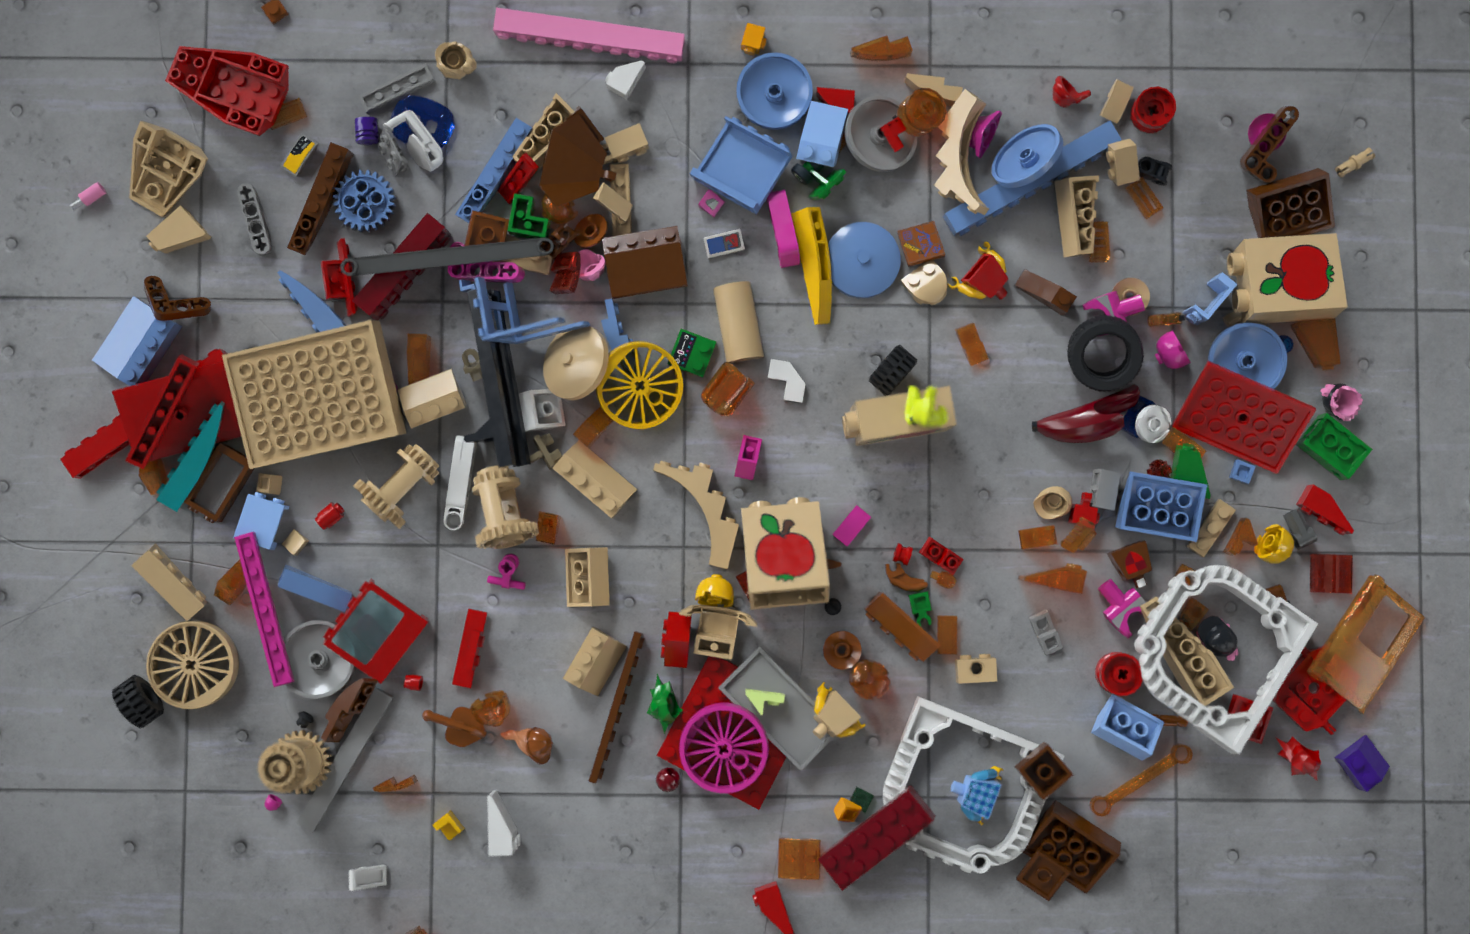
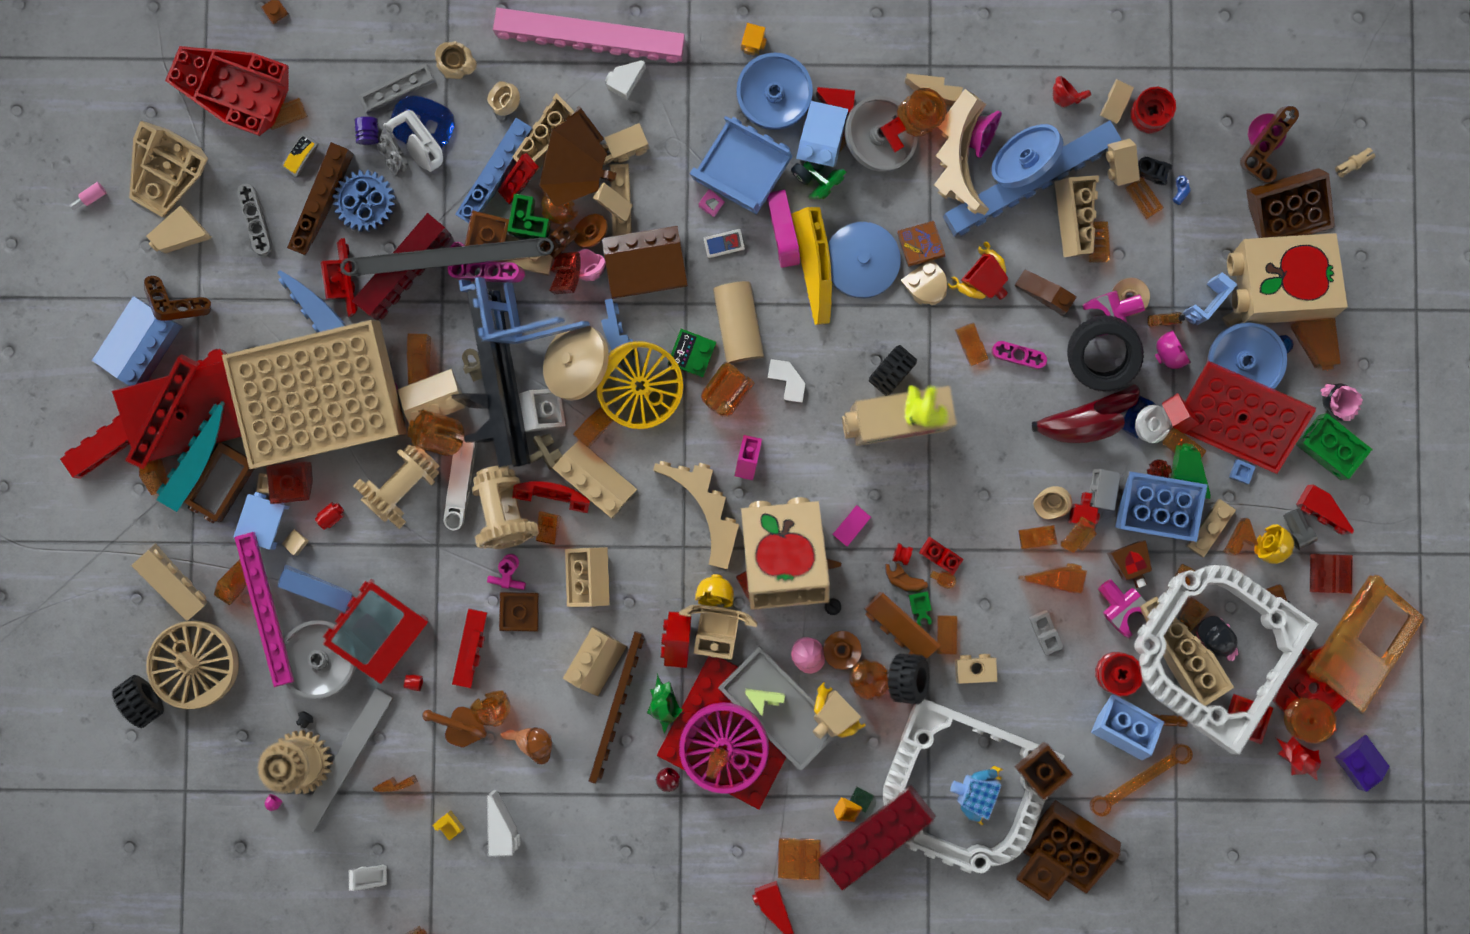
(186, 663): none -> tan slope
(289, 482): none -> clear red slope
(348, 703): reddish brown slope -> none
(436, 433): none -> clear orange cylinder
(472, 400): none -> black slope
(504, 98): none -> tan hat
(519, 611): none -> reddish brown tile
(553, 491): none -> red slope
(717, 760): none -> clear orange cone
(808, 655): none -> bright pink piece
(882, 49): clear orange slope -> none
(908, 678): none -> black tyre
(1031, 363): none -> dark pink beam
(1180, 414): none -> slope
(1183, 189): none -> blue arm
(1309, 720): none -> clear orange wheel

